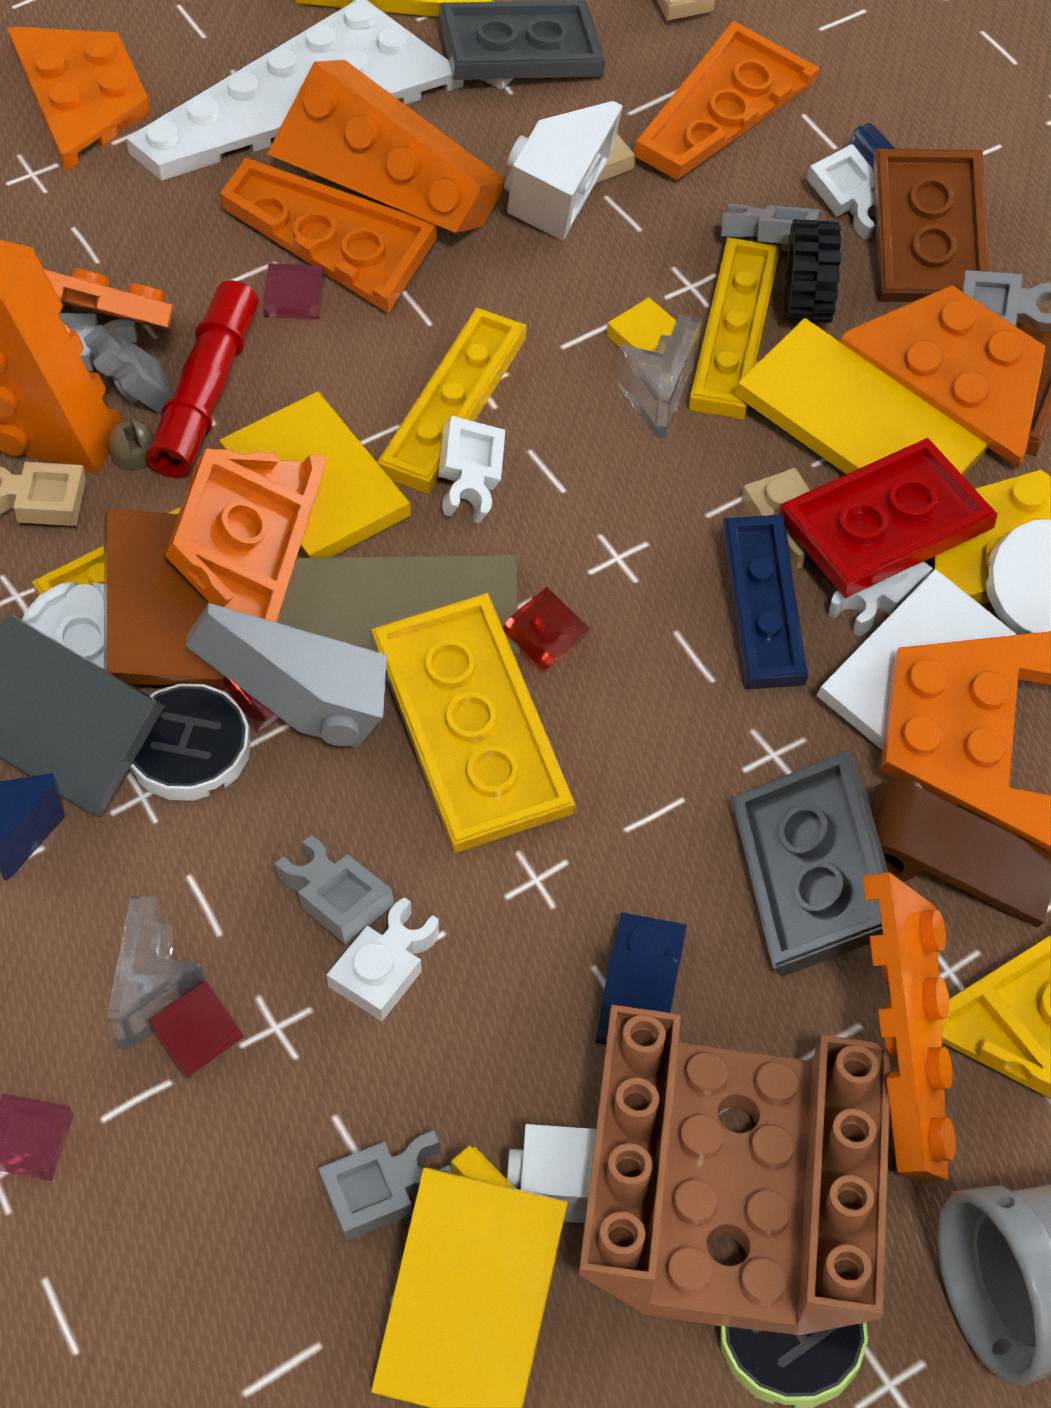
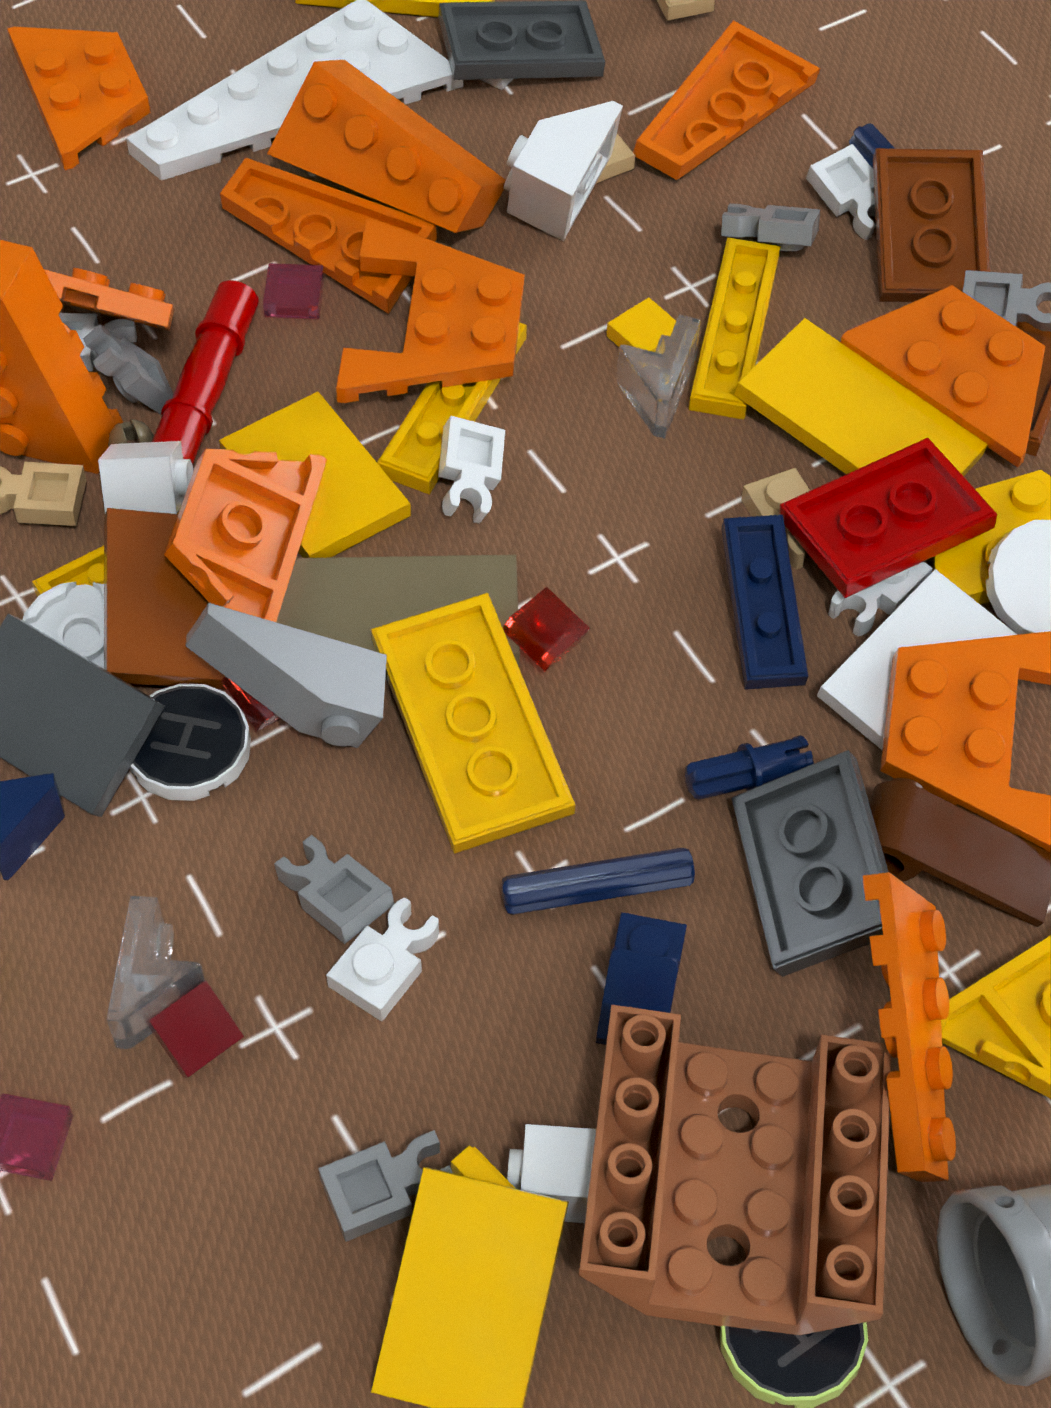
(145, 476): none -> white brick
(458, 319): none -> orange wing
(597, 880): none -> dark blue axle
(746, 767): none -> dark blue axle
(812, 270): black tyre -> none

